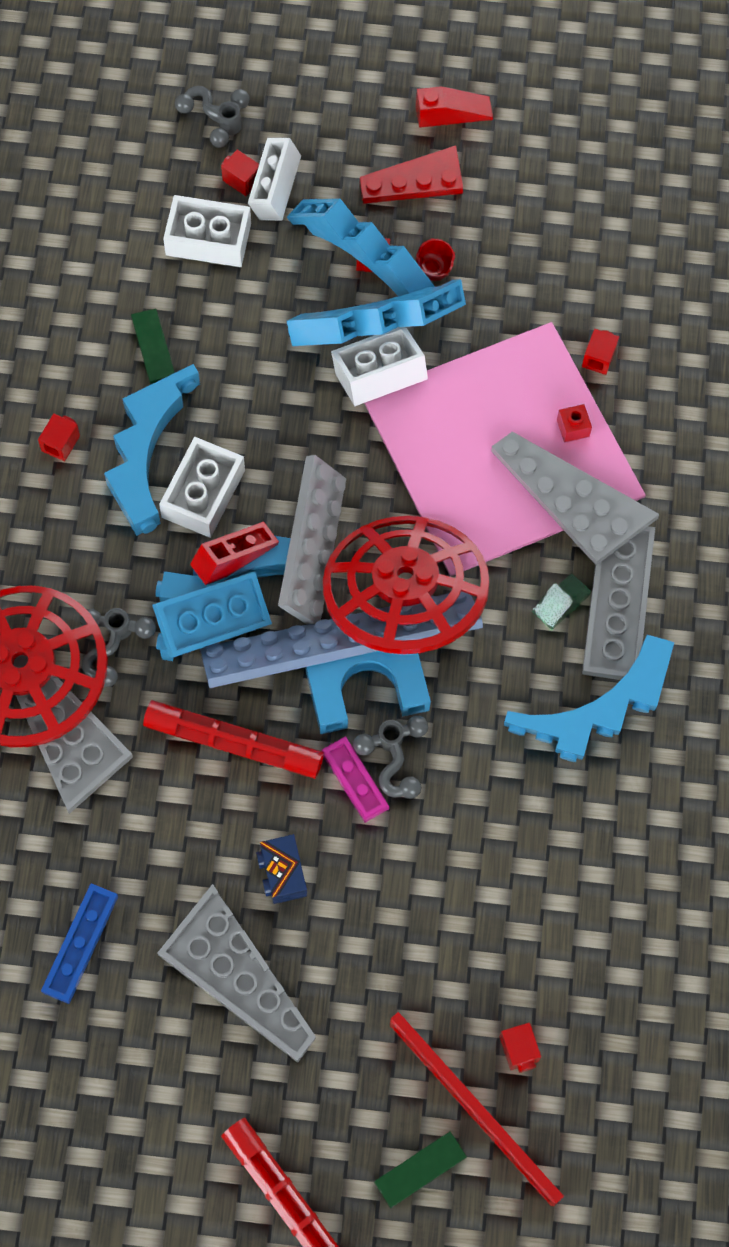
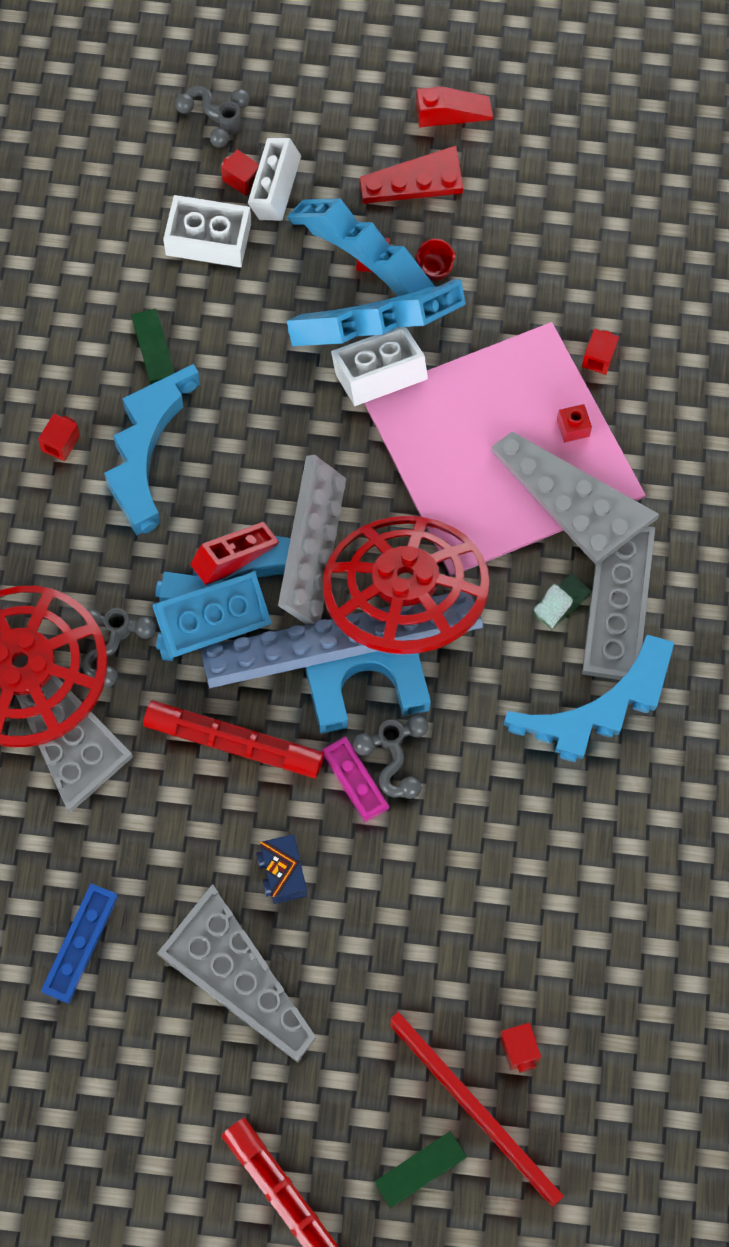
(202, 487): white brick -> none

